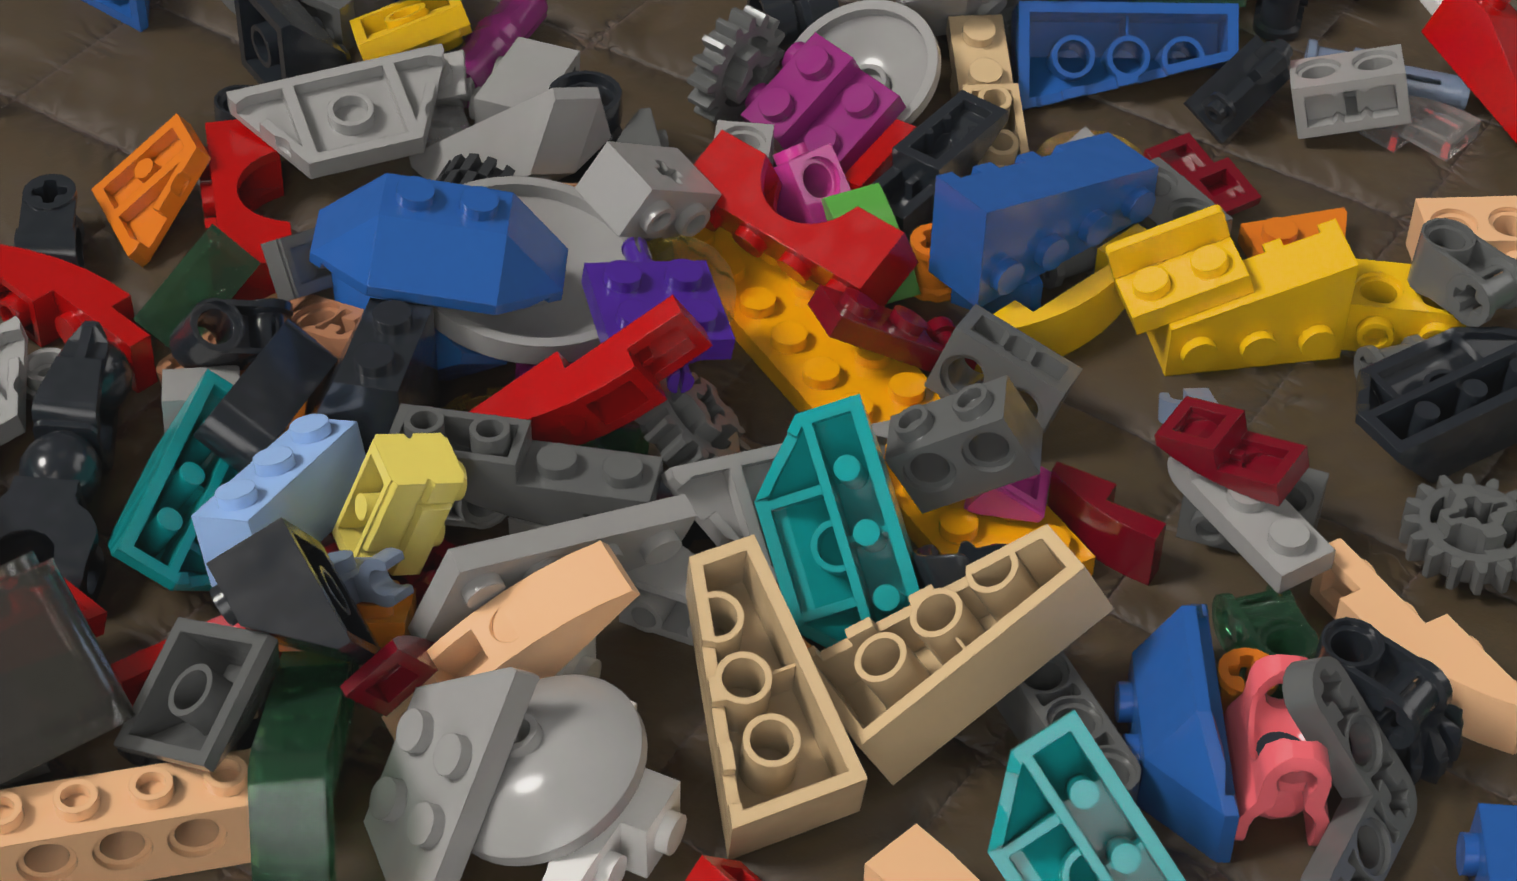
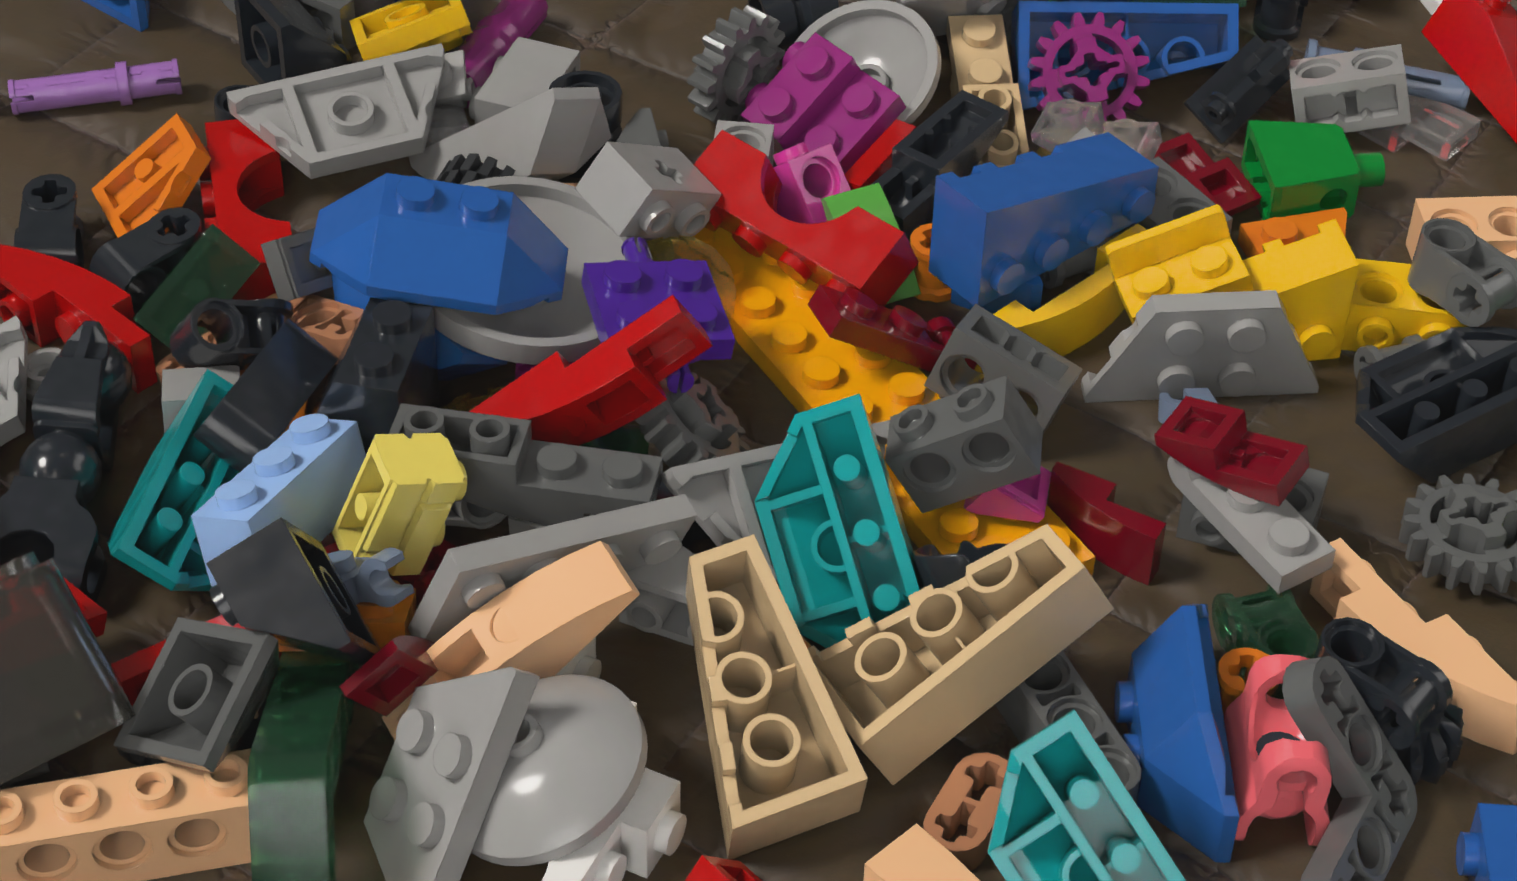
(95, 86): none -> medium lavender pin
(145, 254): none -> black piece
(956, 807): none -> nougat beam
(1068, 116): none -> clear slope
(1085, 49): none -> magenta gear
(1204, 340): none -> light grey wing
(1306, 167): none -> green torso

